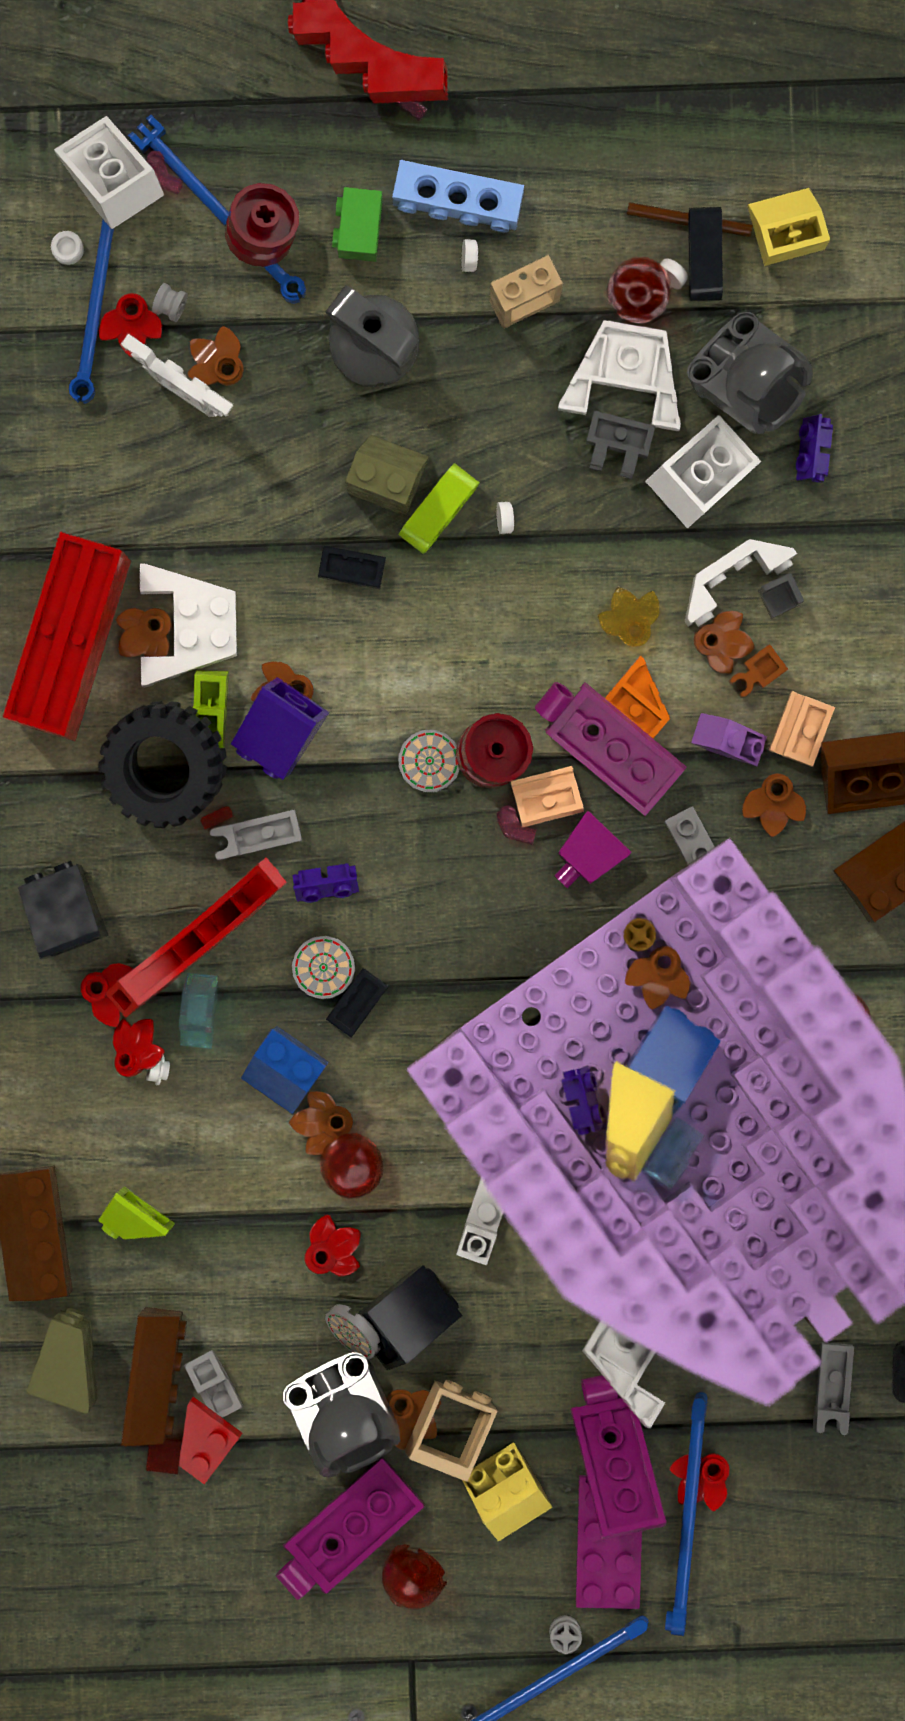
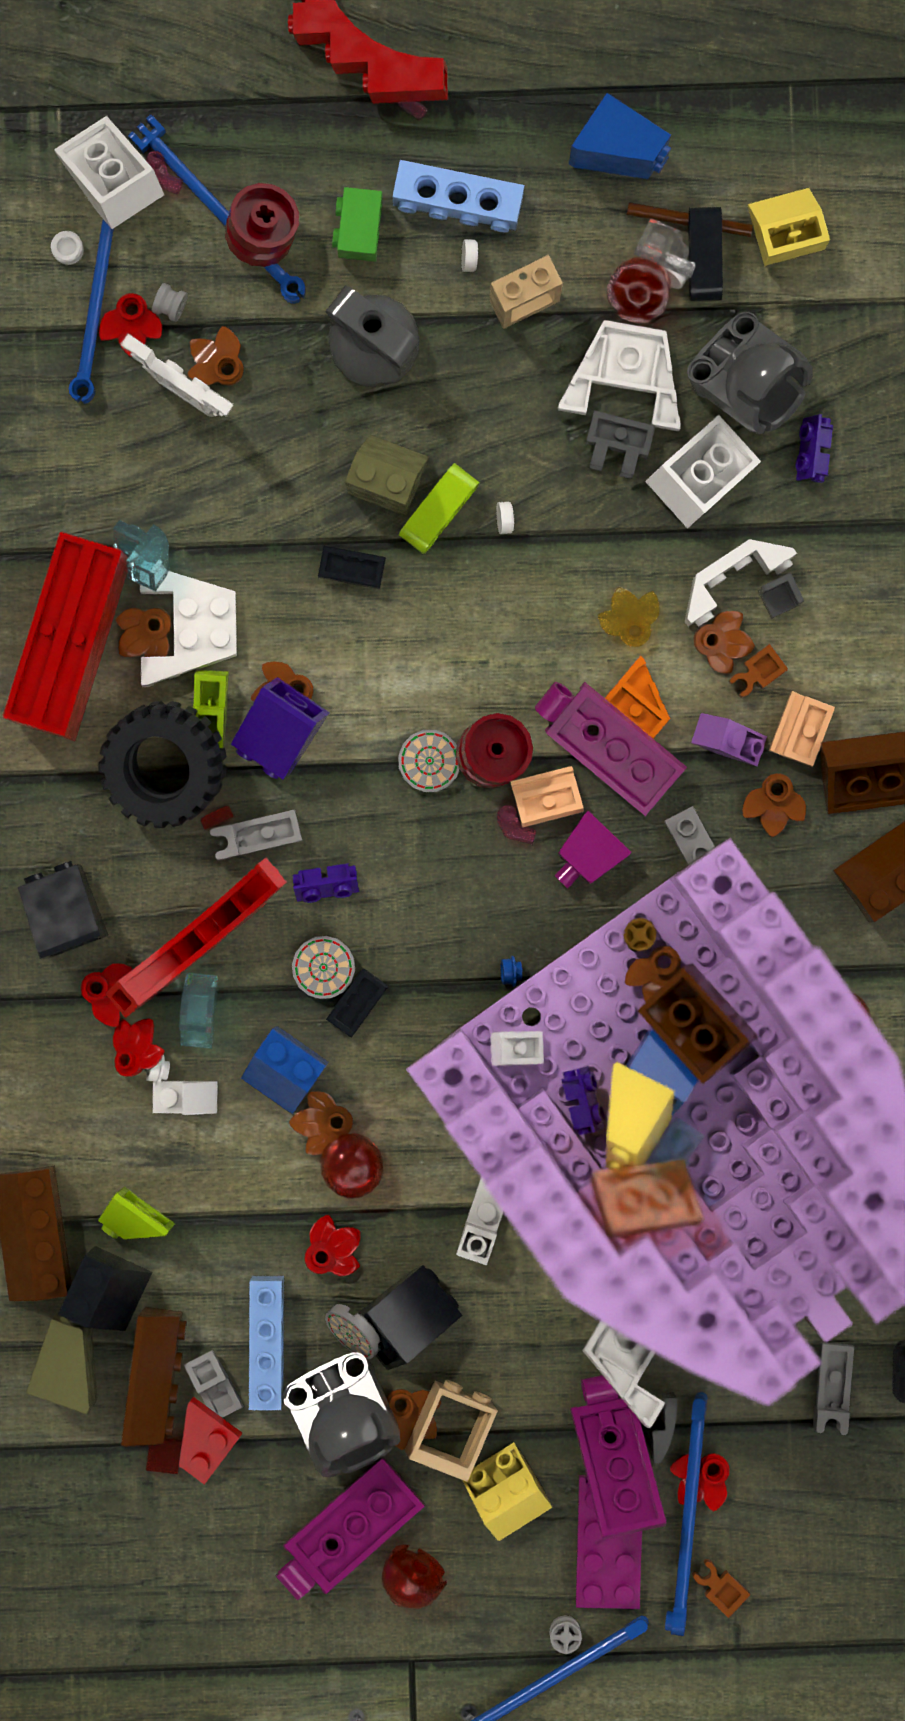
(105, 1291): none -> black slope
(147, 551): none -> clear light blue brick
(185, 1097): none -> white slope
(266, 1343): none -> light blue brick
(511, 971): none -> blue plate
(517, 1048): none -> white slope
(620, 142): none -> blue slope
(646, 1198): none -> clear orange plate
(662, 1434): none -> dark grey slope
(665, 247): none -> clear wing
(697, 1023): none -> reddish brown slope
(723, 1590): none -> dark orange plate

